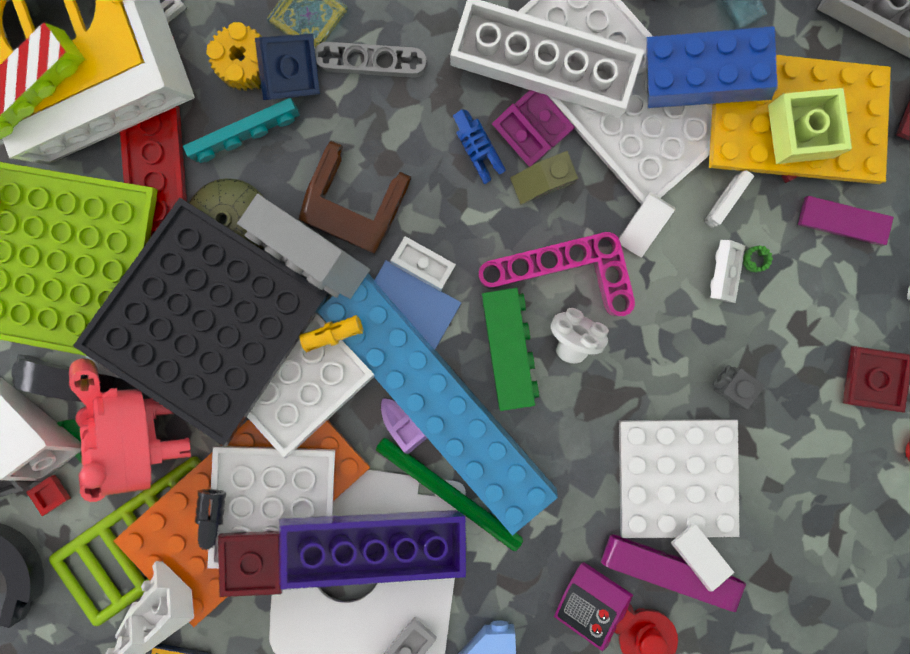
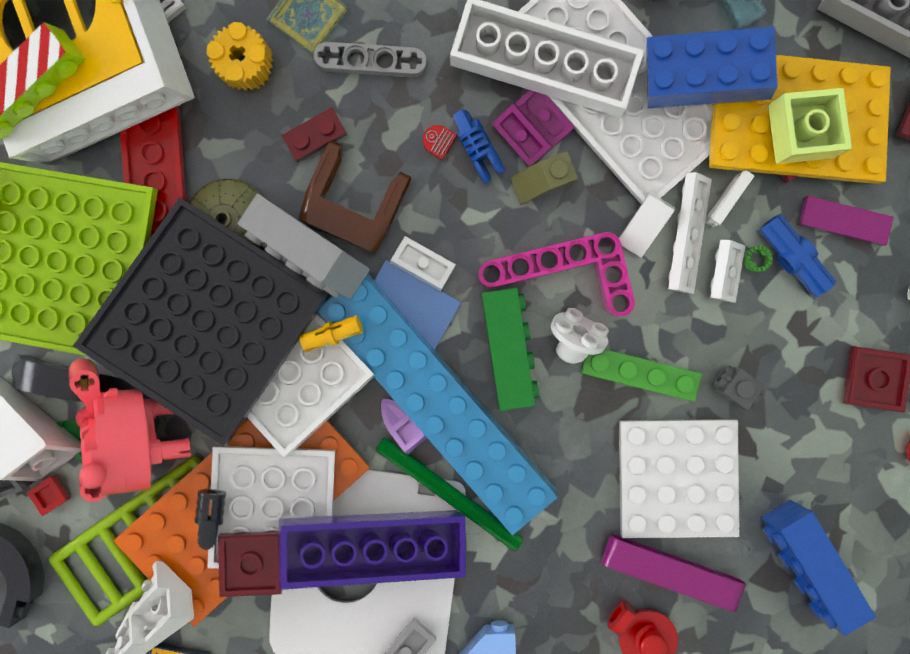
(233, 134): teal plate -> none
(287, 66): dark blue tile -> none
(314, 135): none -> dark red plate
(438, 141): none -> red tile
(593, 606): slope -> none
(643, 374): none -> bright green plate
(689, 233): none -> white plate
(702, 557): white tile -> none
(797, 255): none -> blue piece
(817, 567): none -> blue brick

